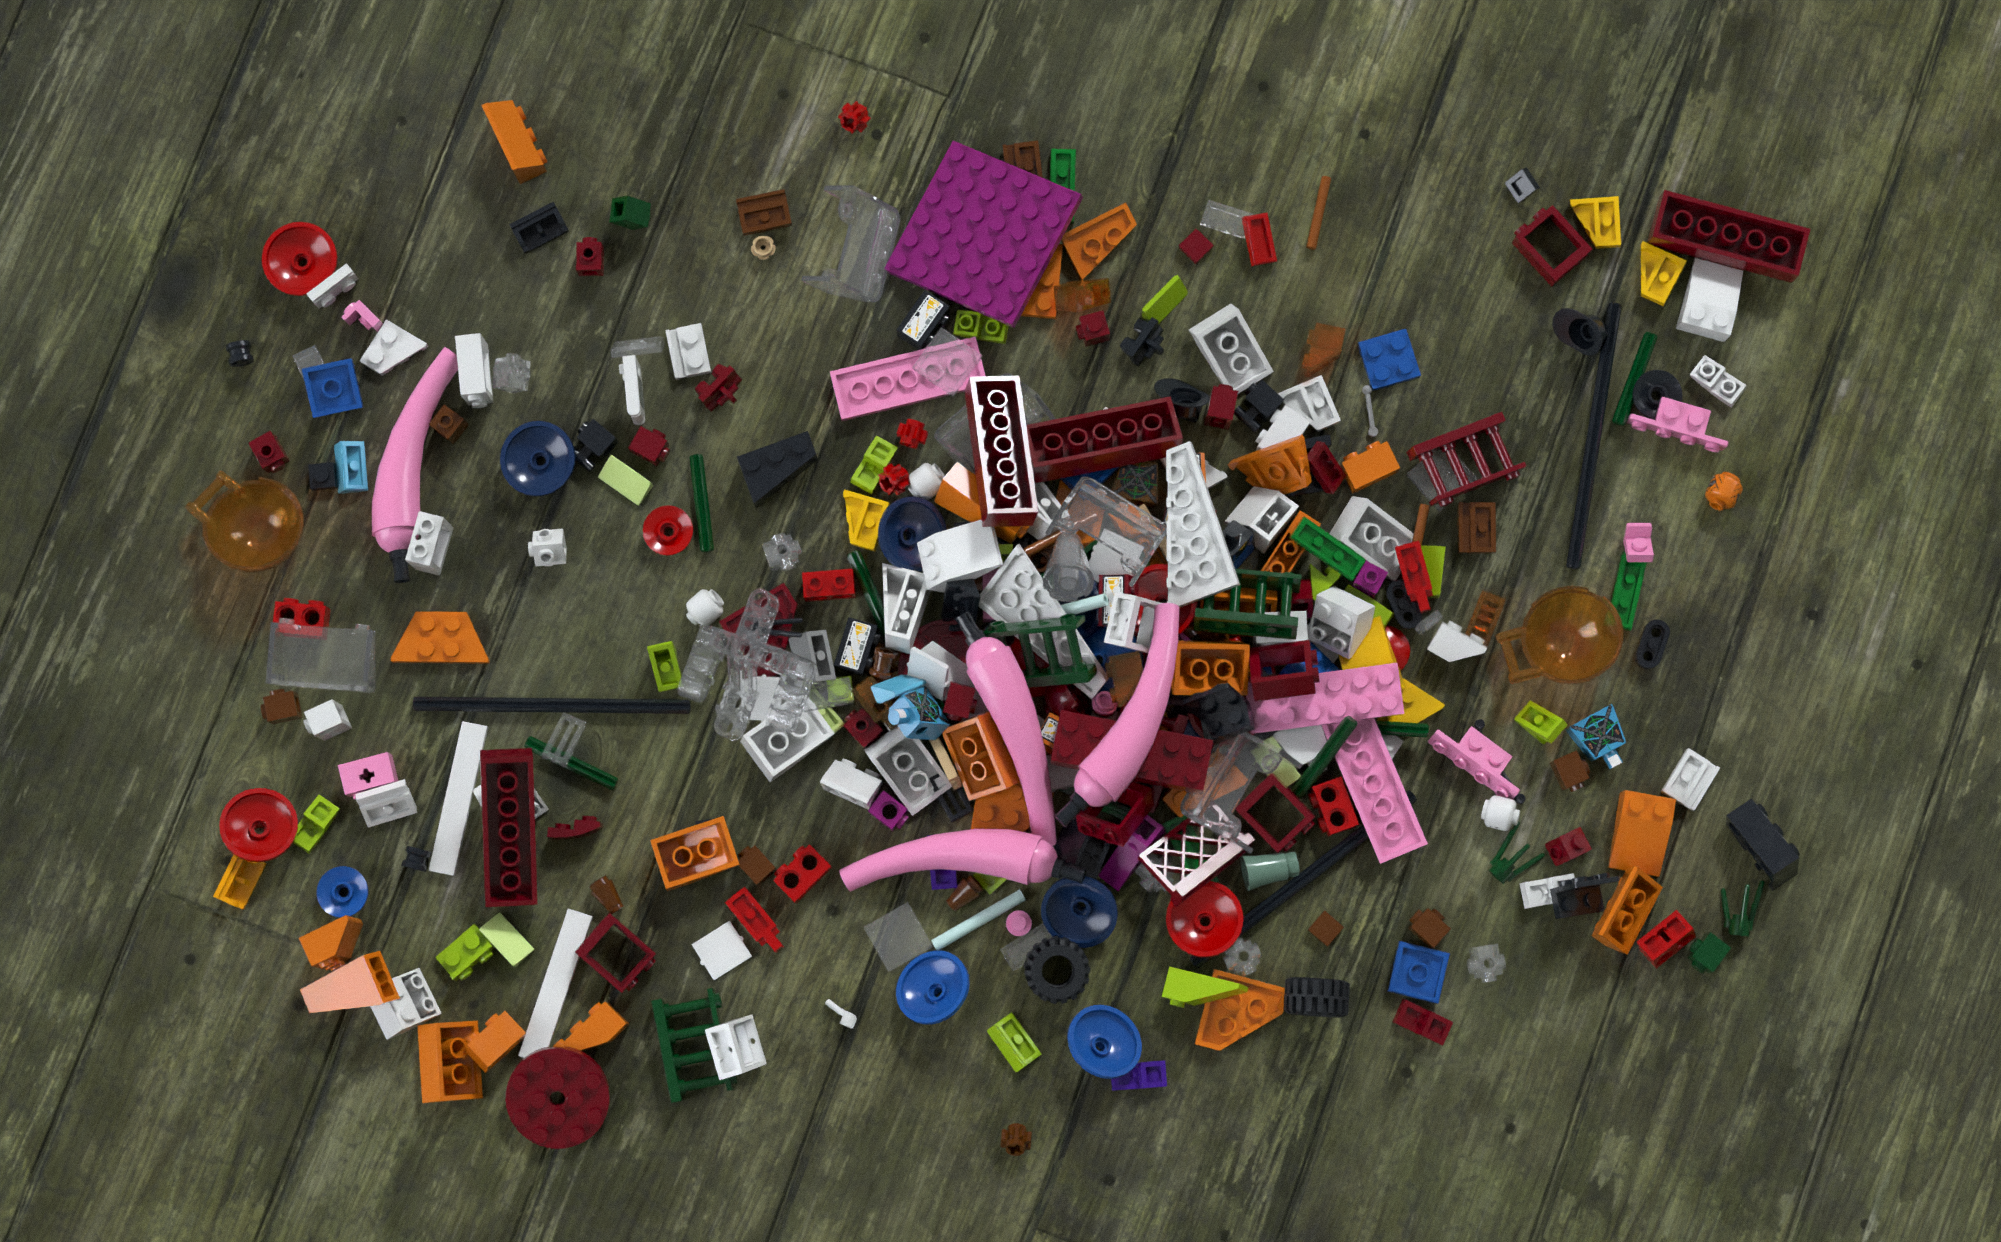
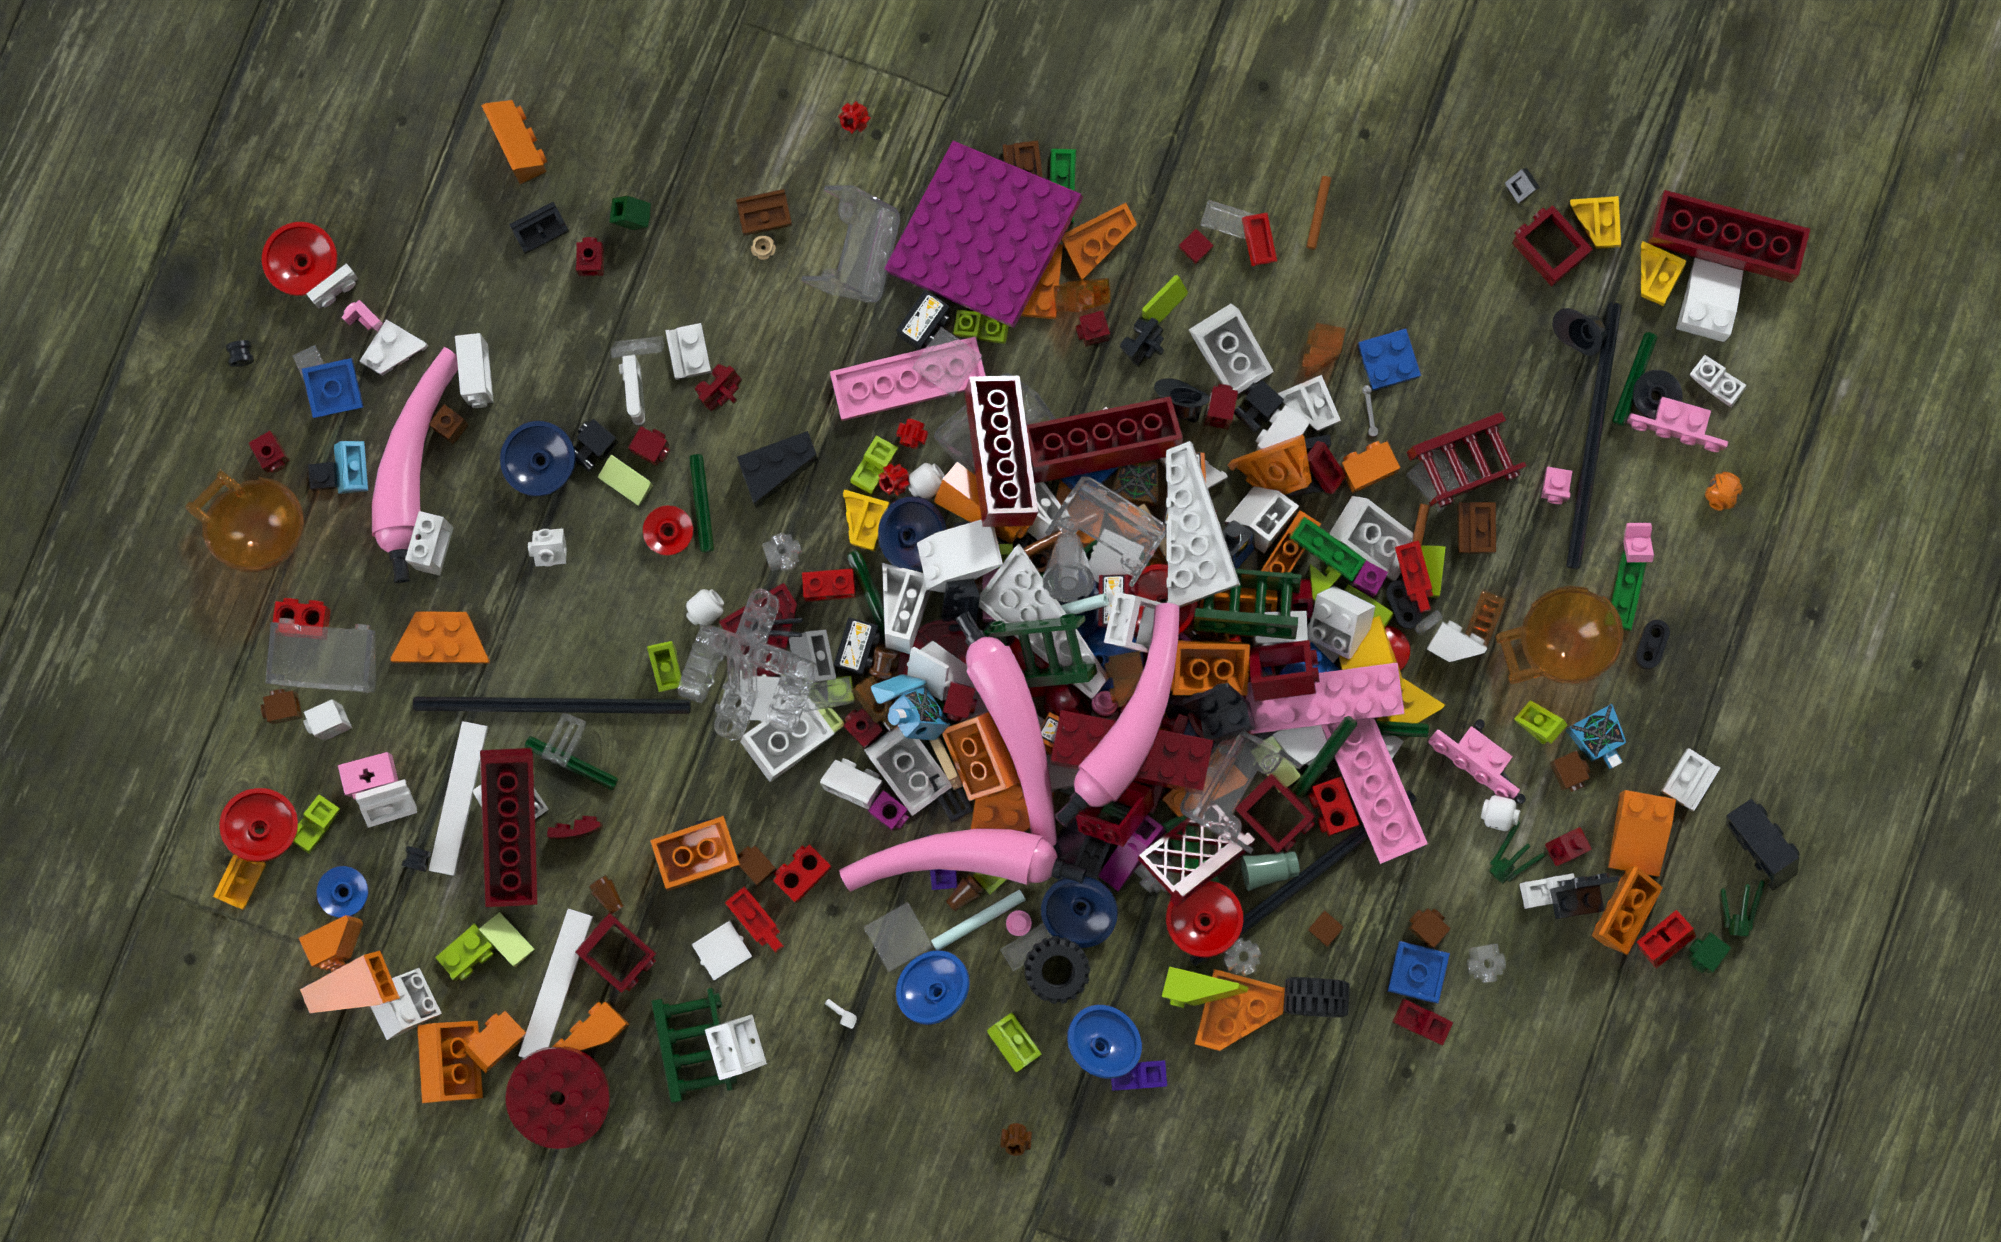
(511, 373): clear brick -> none
(1556, 485): none -> bright pink bracket

